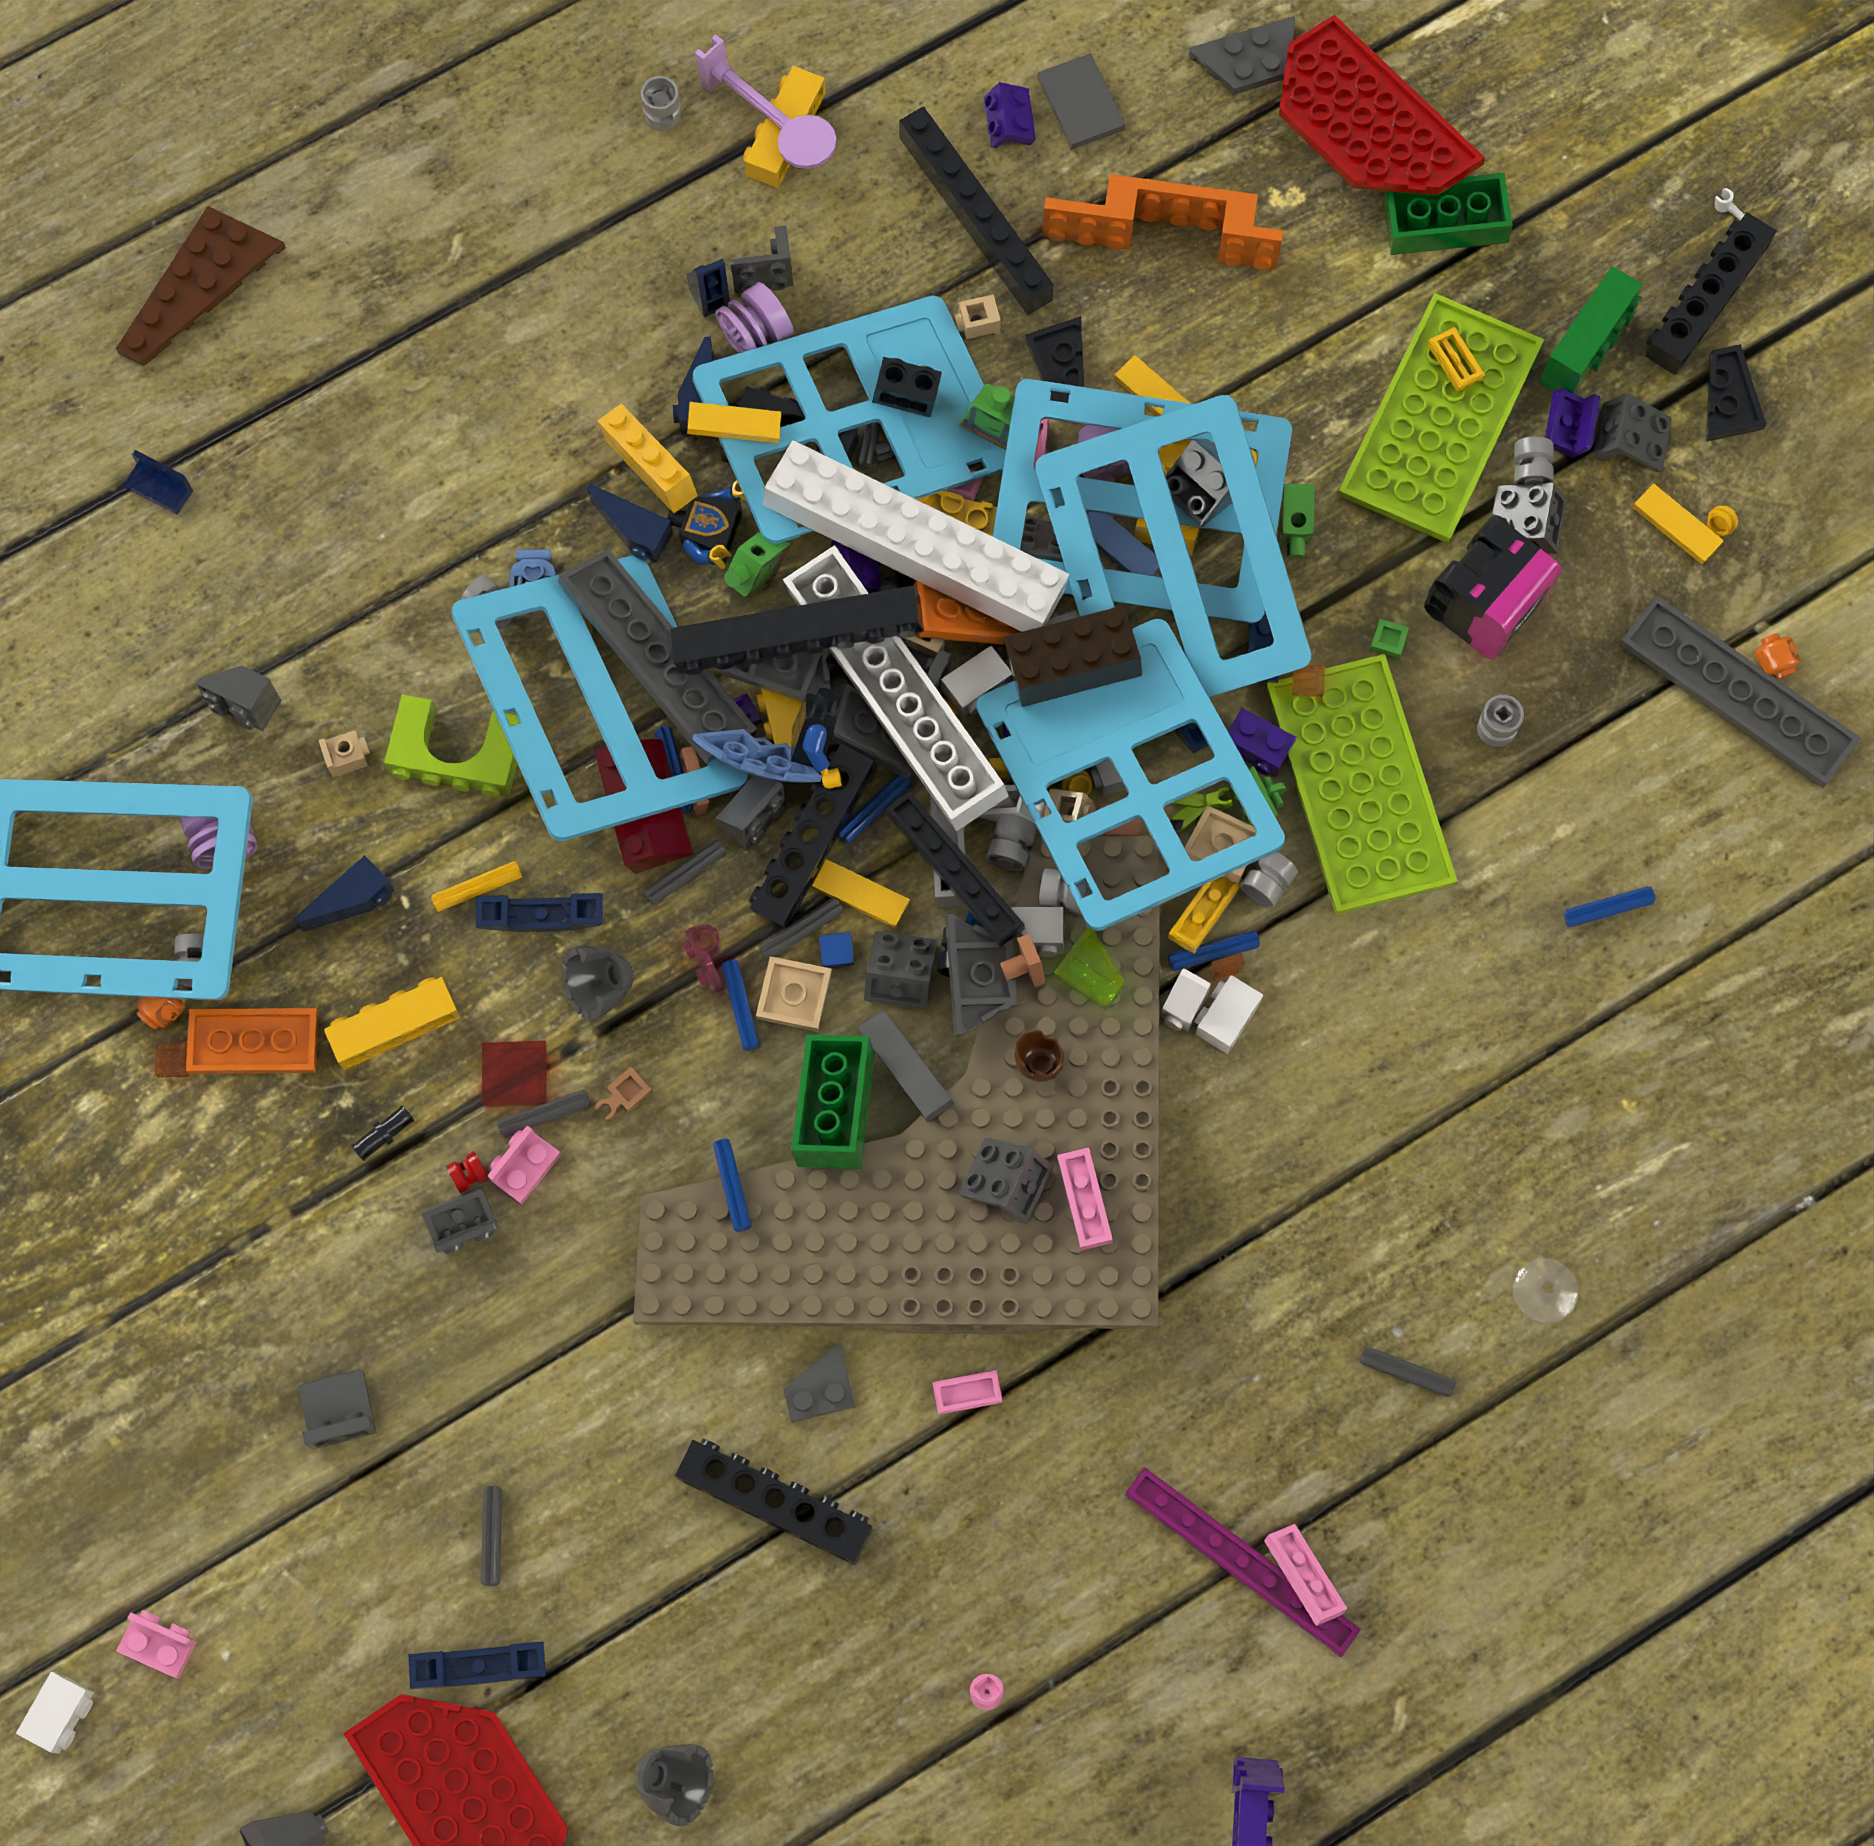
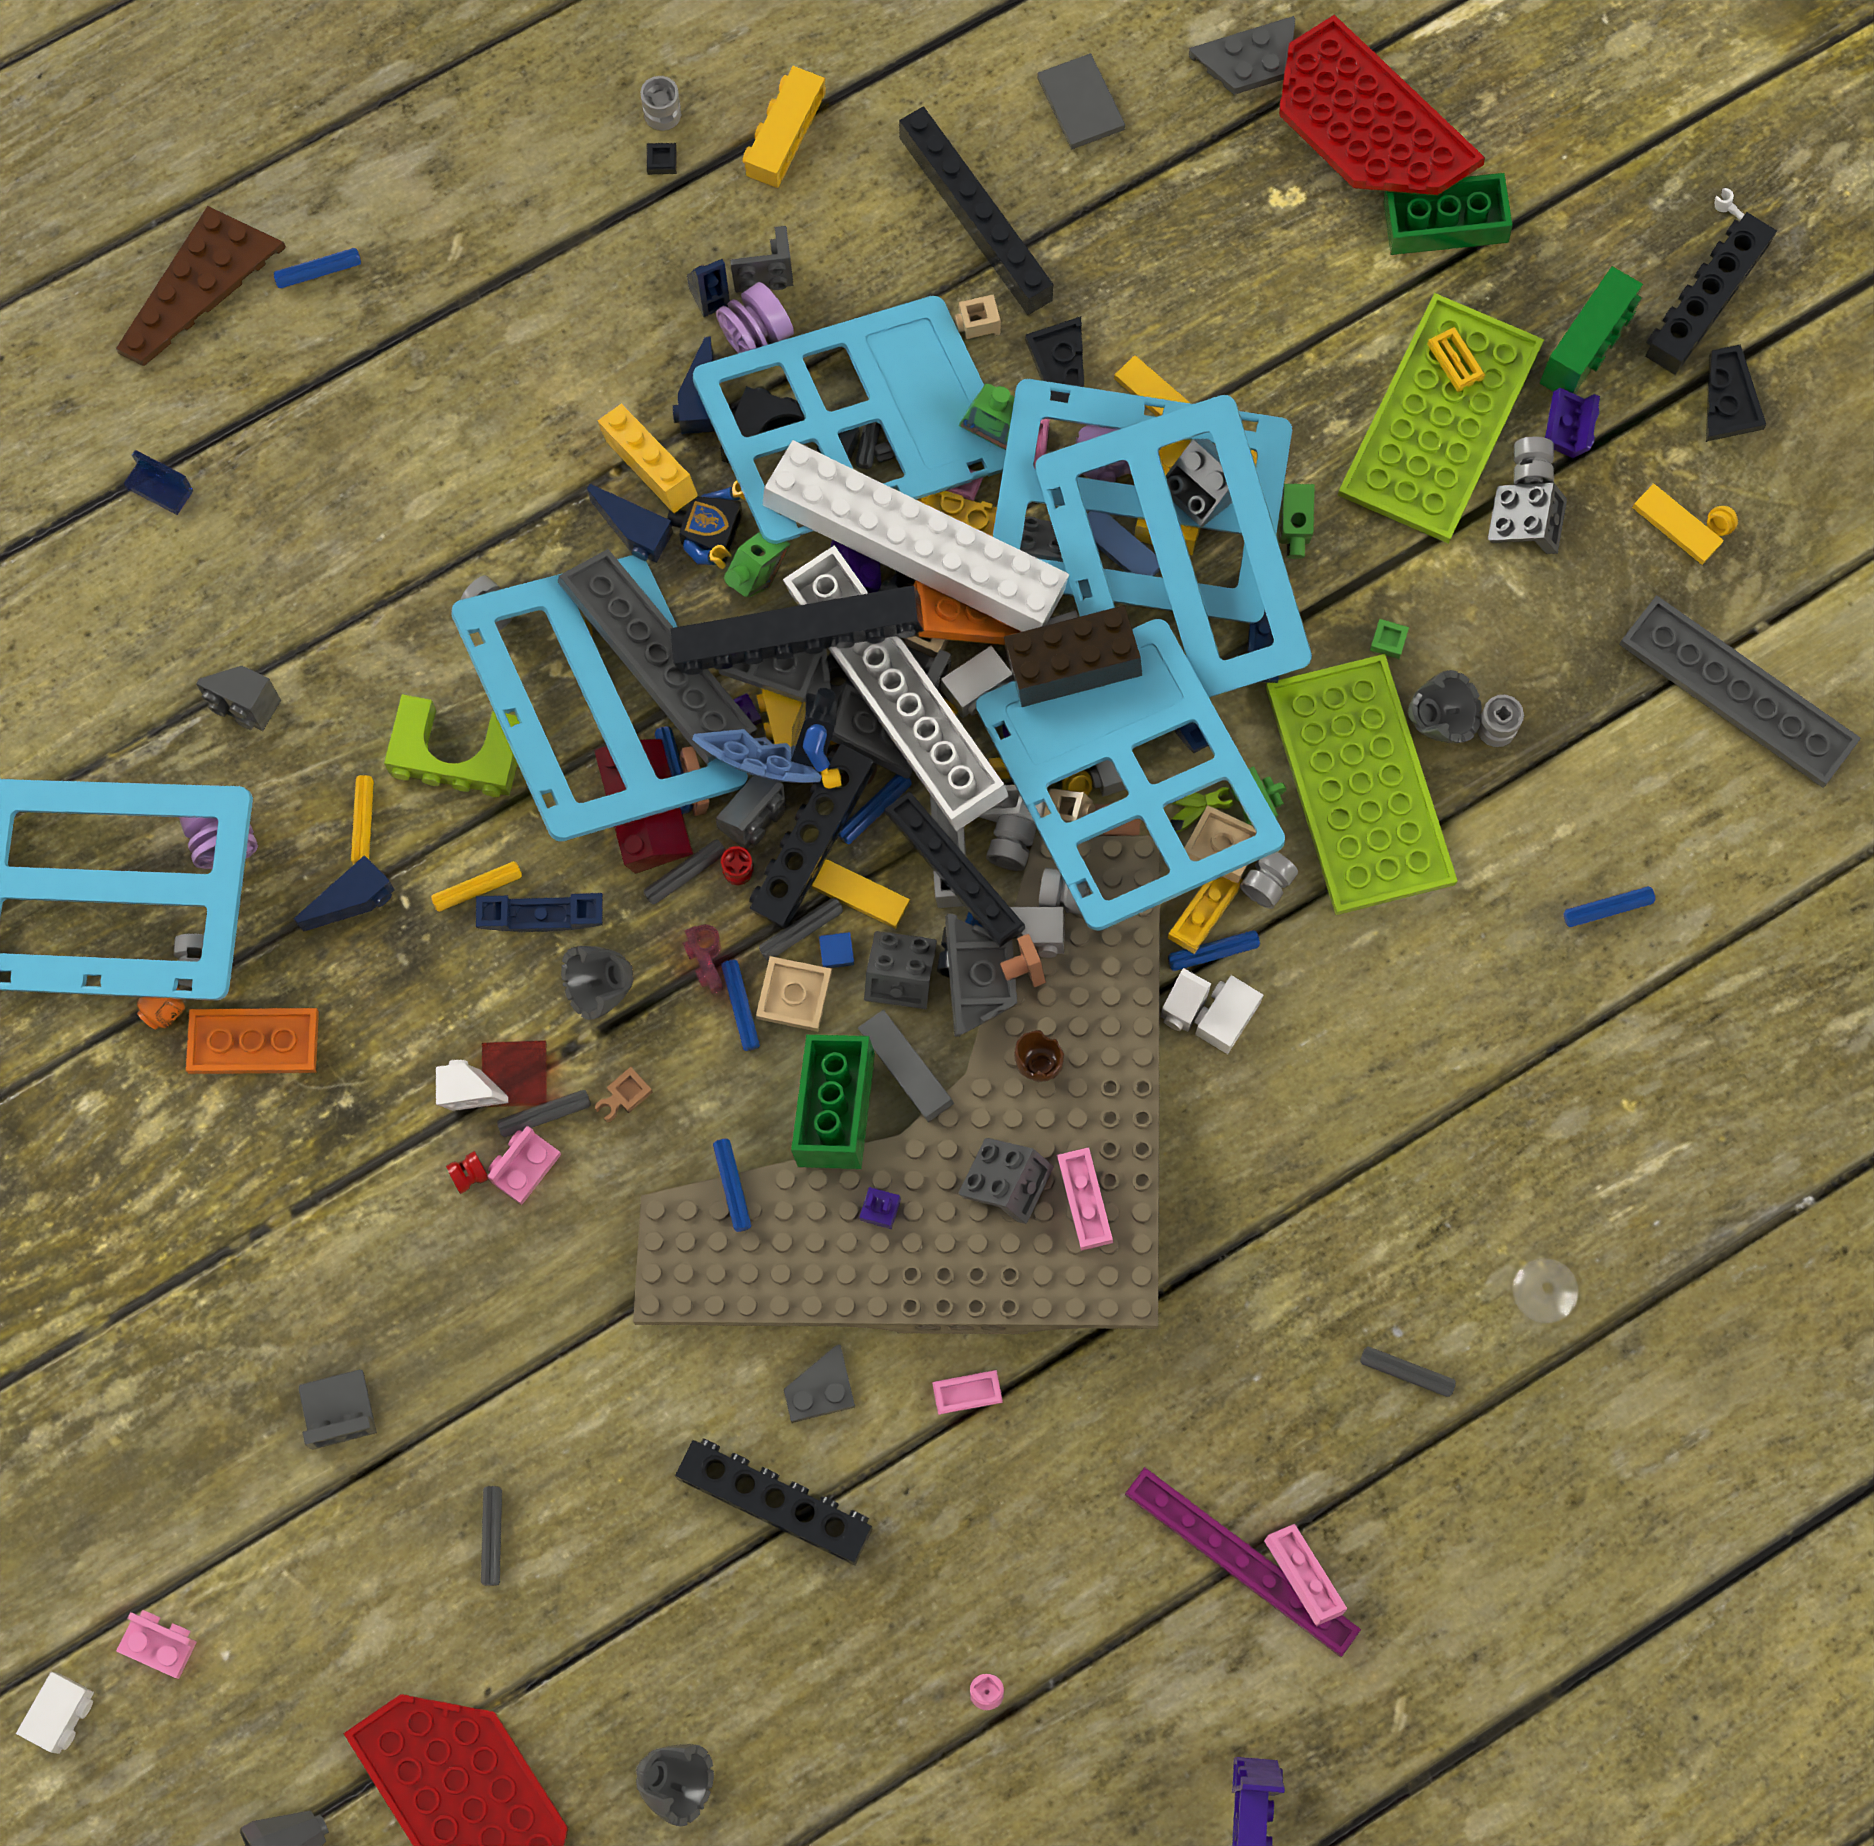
(171, 1060): clear orange tile -> none
(317, 268): none -> blue axle
(342, 763): tan brick -> none
(362, 817): none -> yellow axle
(382, 1133): black pin -> none
(391, 1022): yellow brick -> none
(460, 1220): dark grey bracket -> none
(465, 1087): none -> white slope
(477, 1666): dark blue slope -> none
(531, 566): medium blue piece -> none
(661, 158): none -> black tile
(734, 422): yellow tile -> none
(736, 859): none -> red wheel
(802, 142): lavender piece -> none
(880, 1208): none -> dark purple tile
(905, 393): black brick -> none
(1009, 115): dark purple bracket -> none
(1091, 971): clear neon green wing -> none
(1171, 203): orange bracket -> none
(1226, 967): clear orange tile -> none
(1260, 742): dark purple bracket -> none
(1309, 681): clear orange tile -> none
(1446, 708): none -> dark grey hair
(1492, 587): black piece -> none
(1633, 430): dark grey bracket -> none
(1777, 656): orange head -> none

